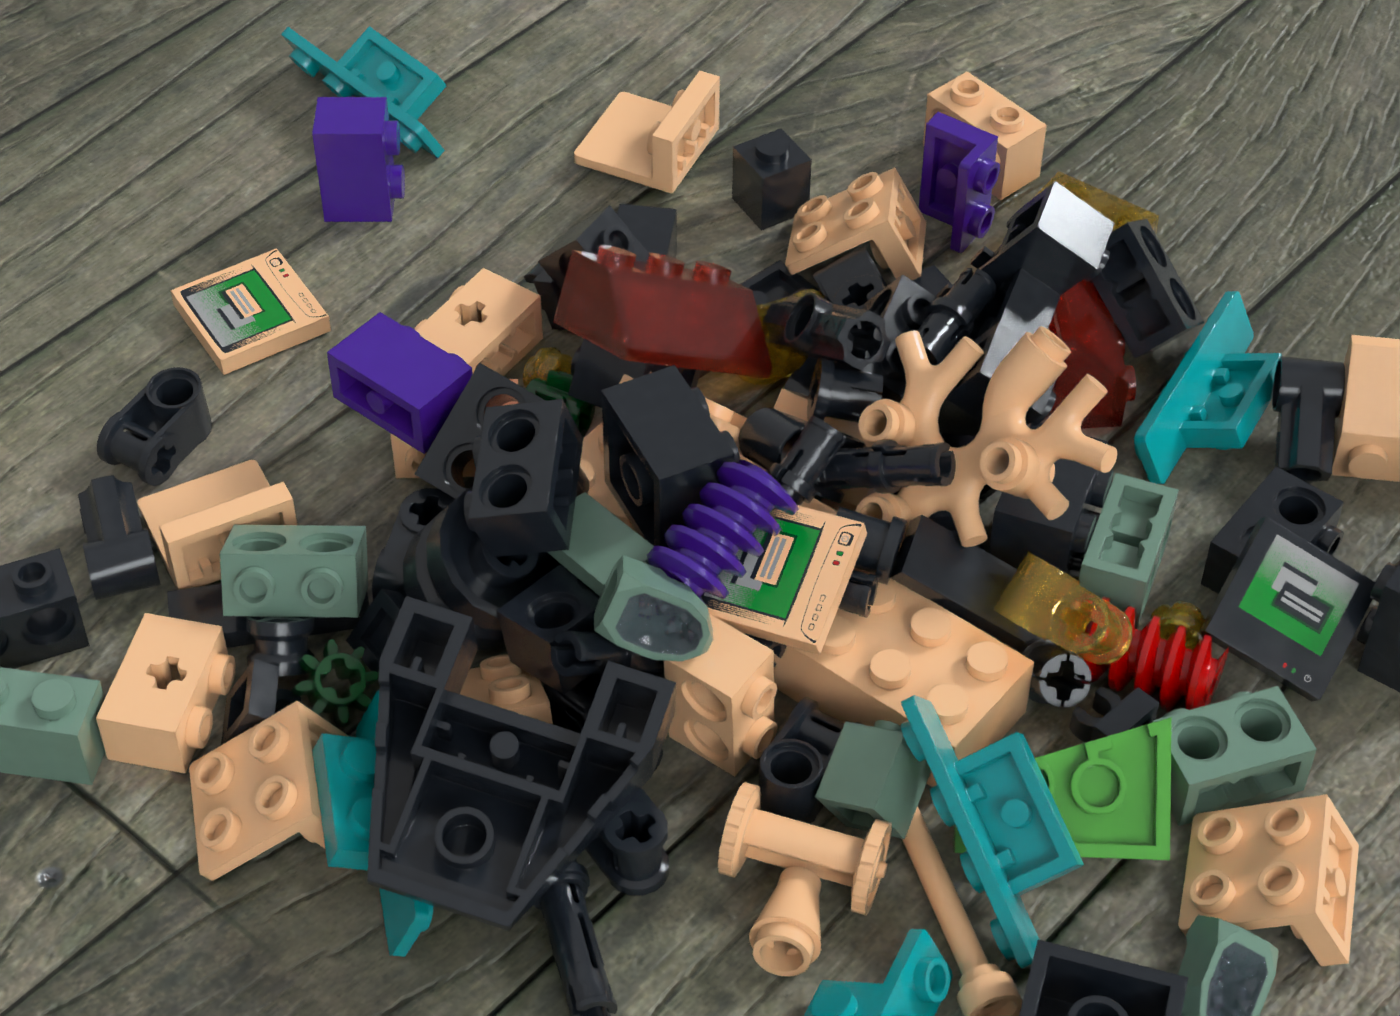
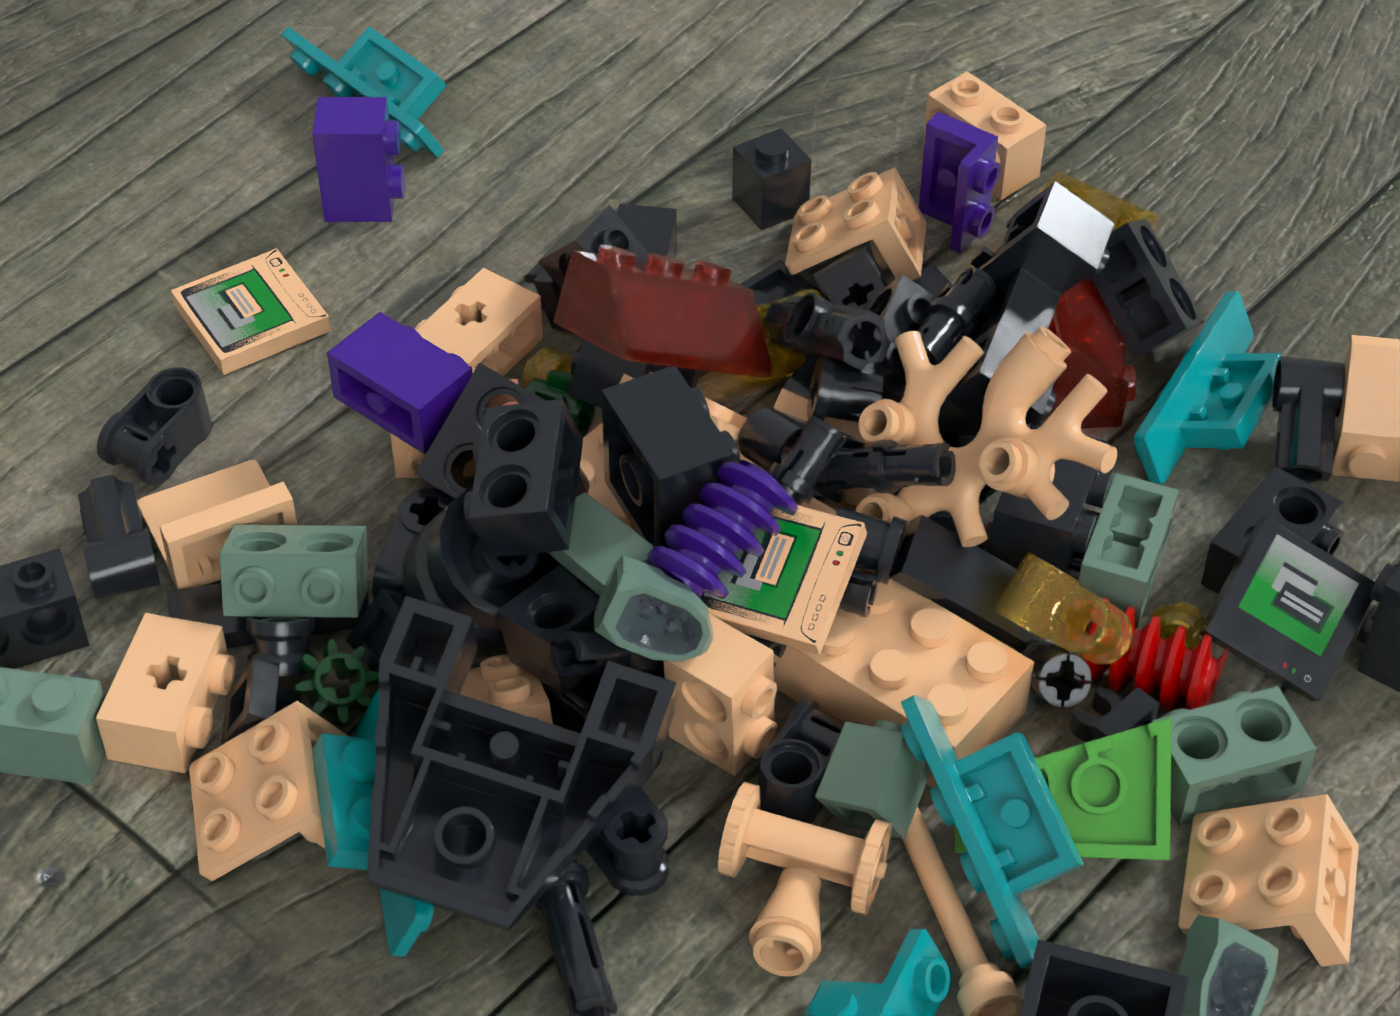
(652, 139): light nougat bracket -> none

